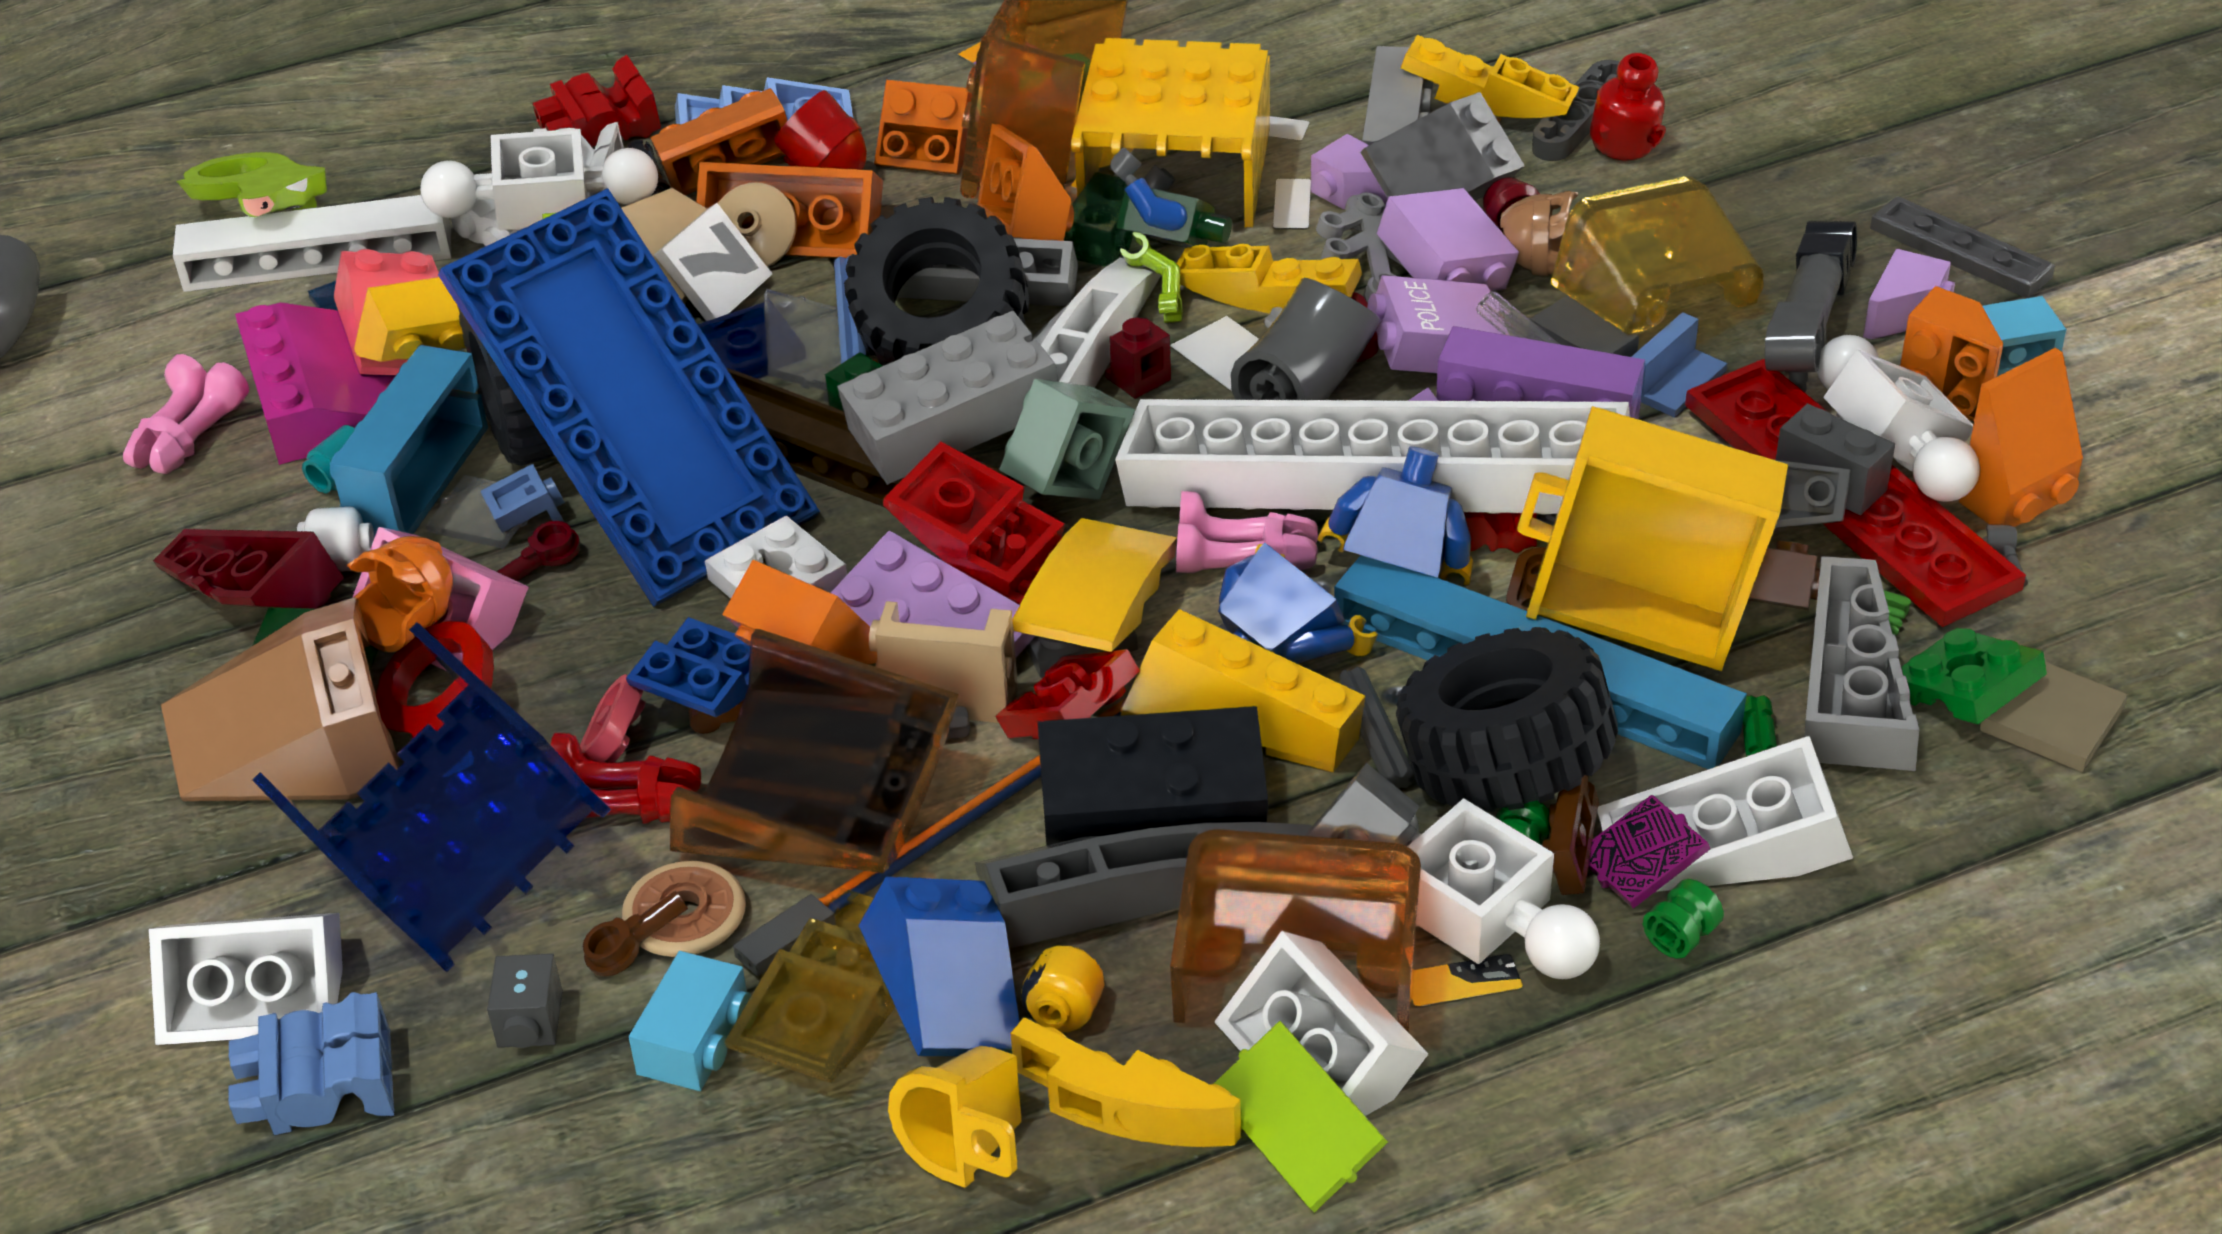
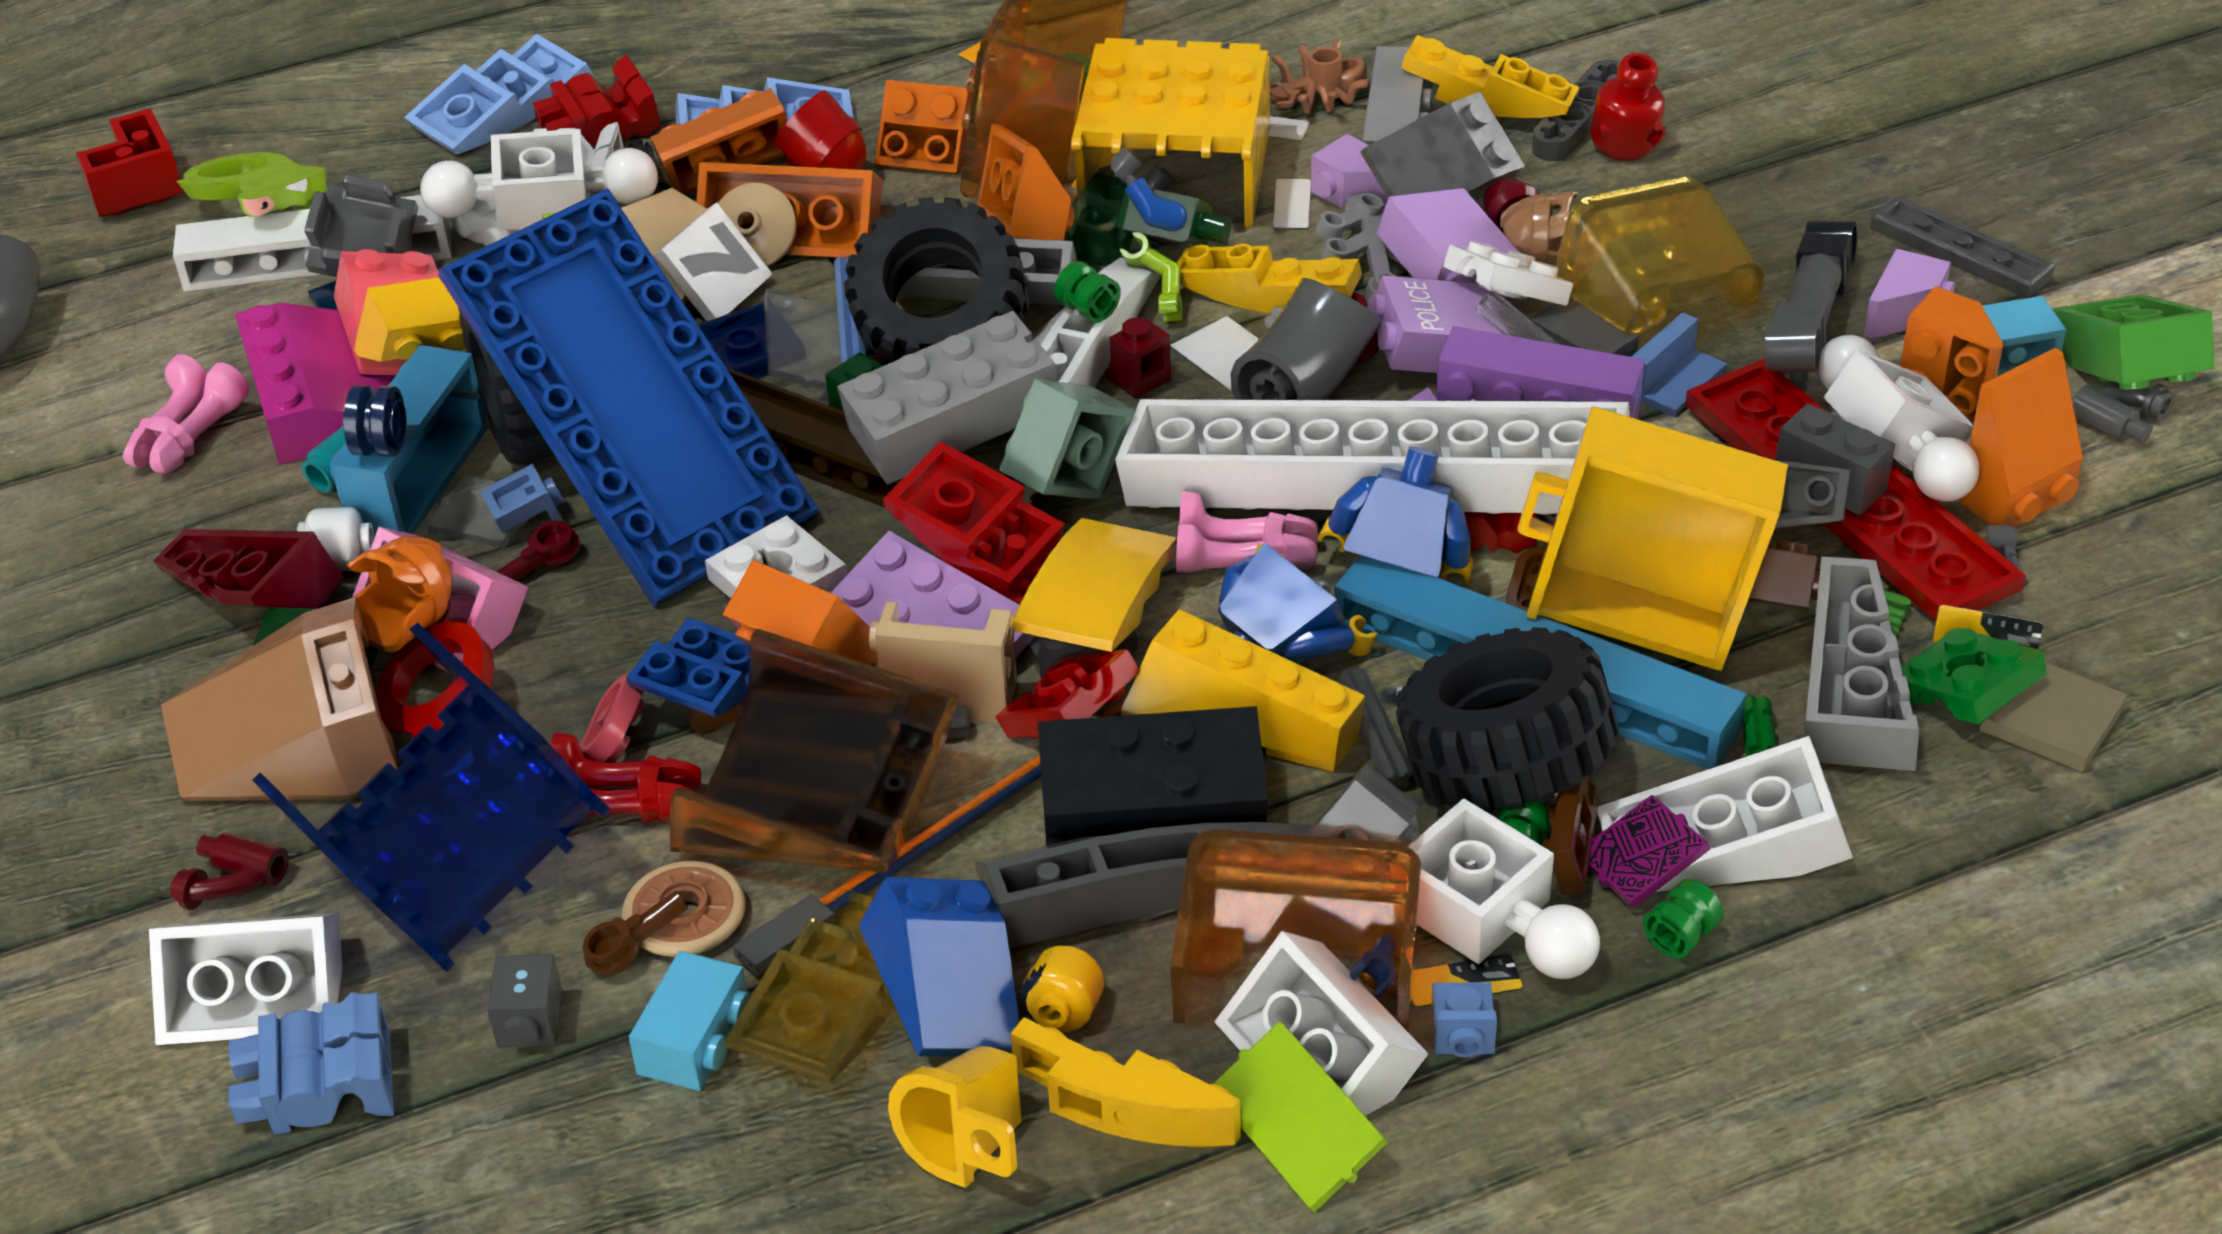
(133, 168): none -> red brick
(247, 861): none -> dark red plant
(354, 219): none -> dark grey panel
(374, 420): none -> dark blue wheel
(495, 96): none -> light blue slope
(1088, 292): none -> green wheel
(1323, 73): none -> nougat animal
(1378, 964): none -> dark blue piece
(1463, 1019): none -> medium blue bracket
(1509, 274): none -> white brick
(1993, 625): none -> sticker
(2111, 413): none -> dark grey plant
(2137, 340): none -> bright green brick

